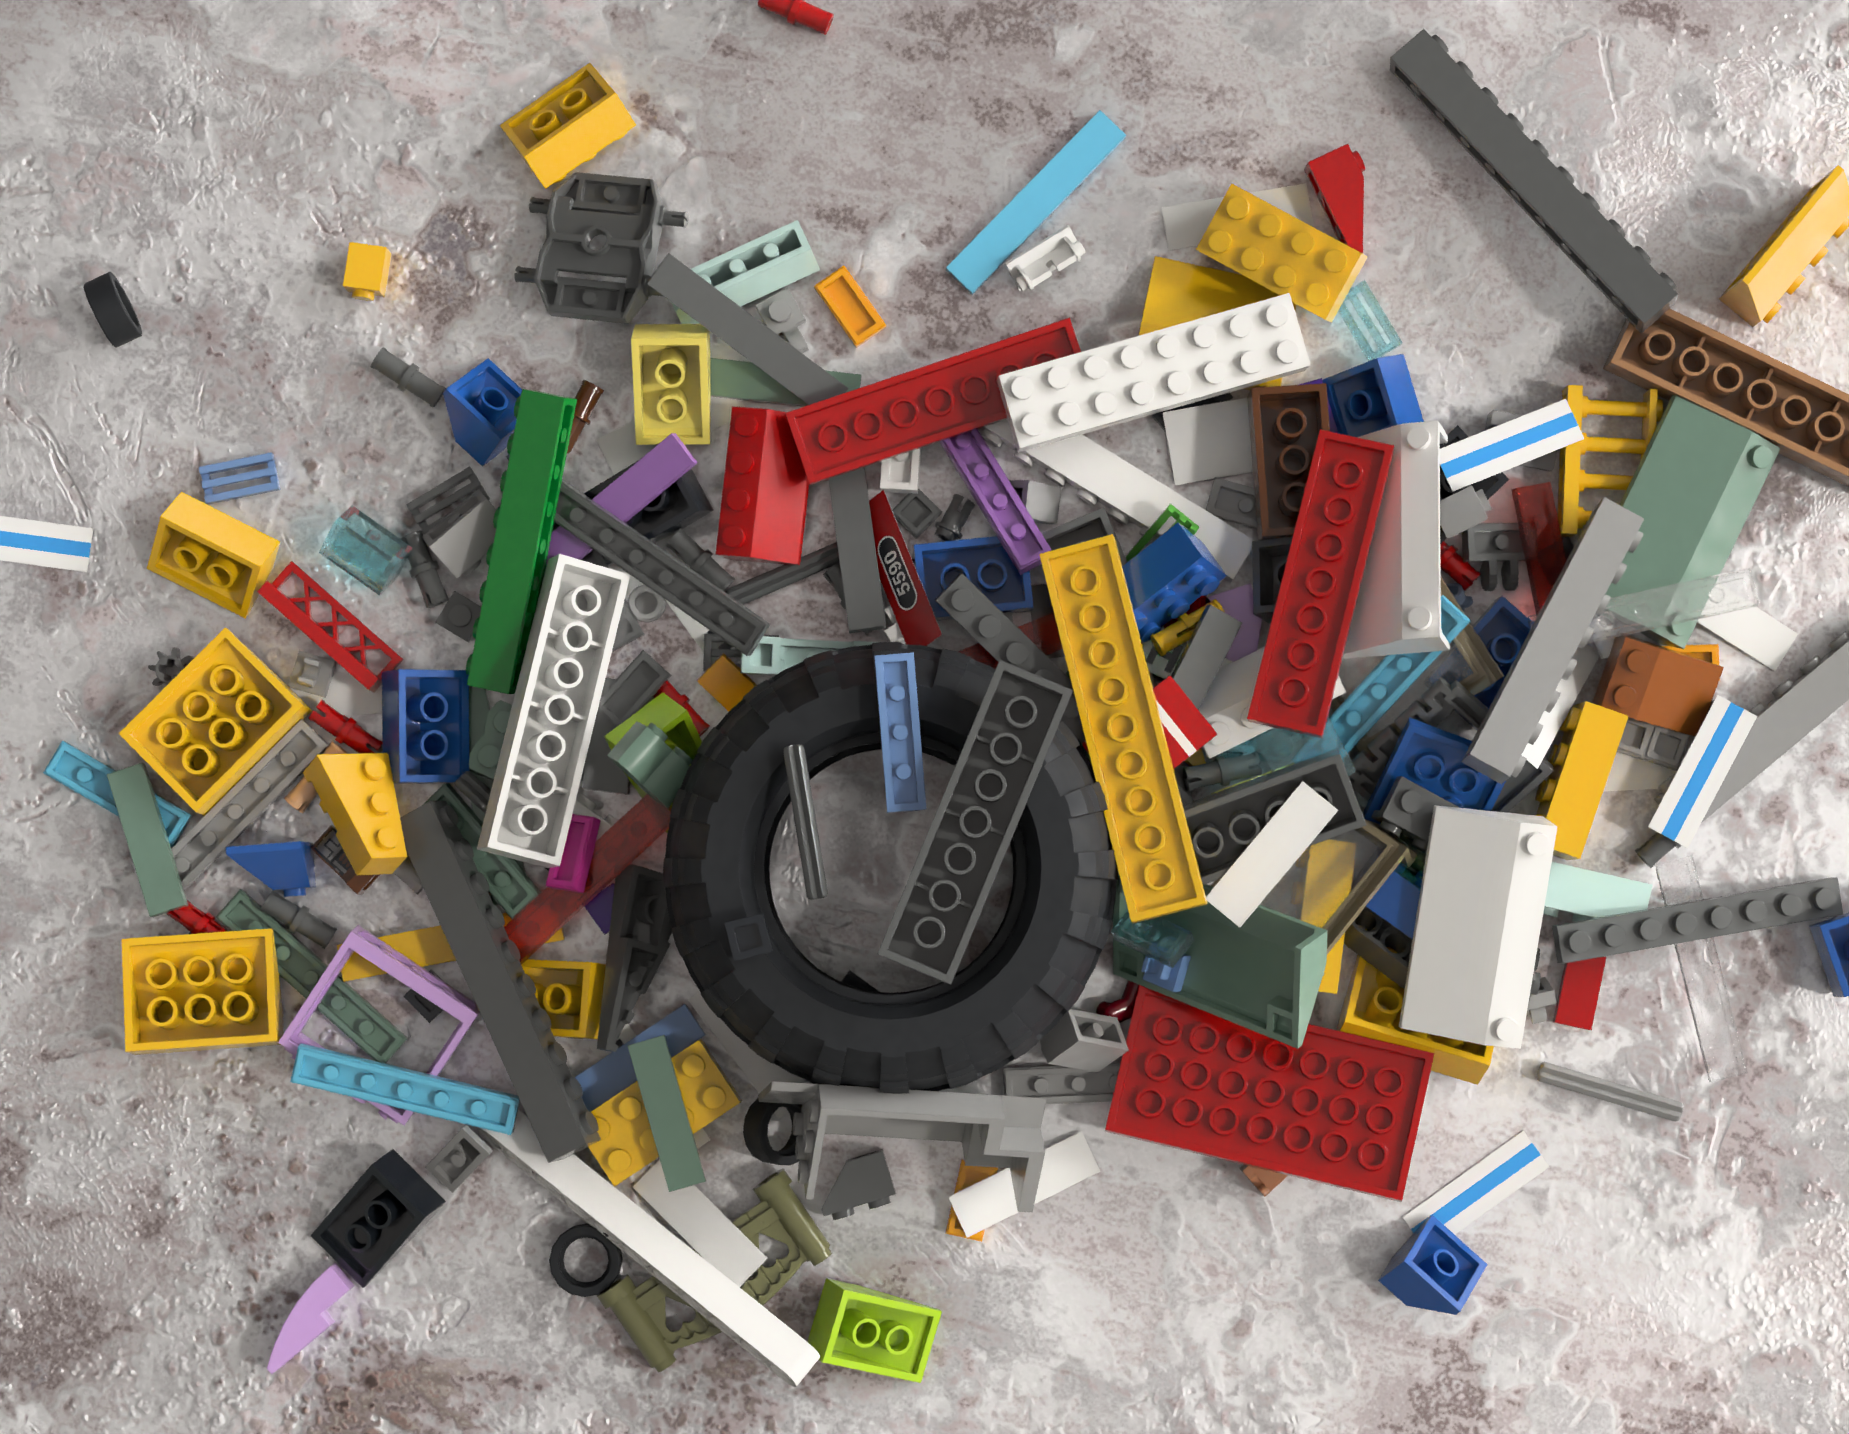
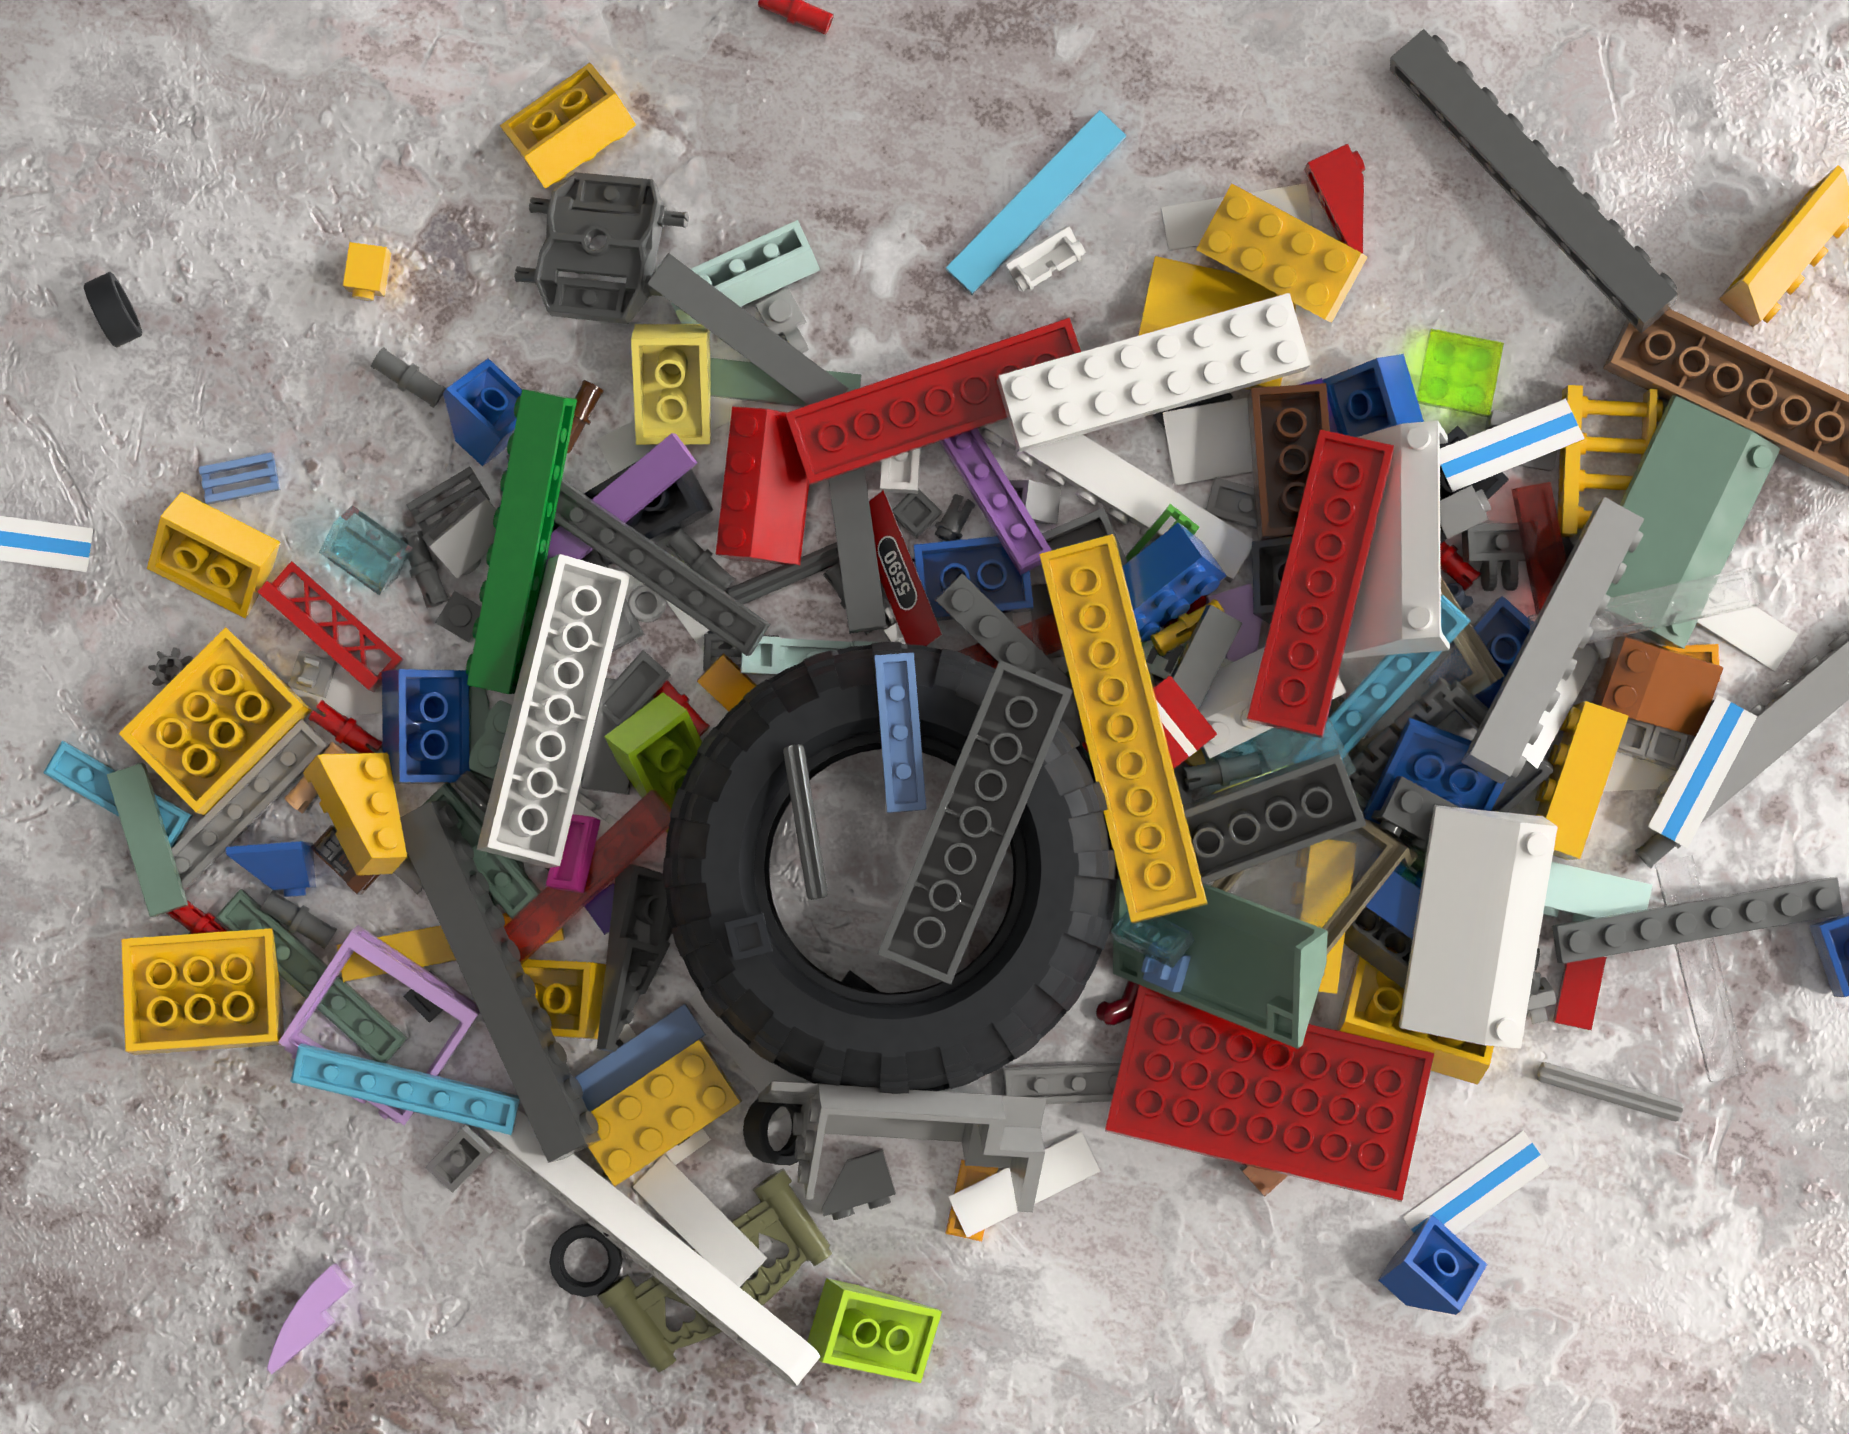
(377, 1217): black slope -> none
(651, 762): sand green brick -> none
(666, 1113): sand green tile -> none
(850, 306): light orange tile -> none
(1084, 1041): light grey brick -> none
(1271, 854): white sticker -> none
(1381, 317): clear light blue tile -> none
(1459, 372): none -> clear neon green plate

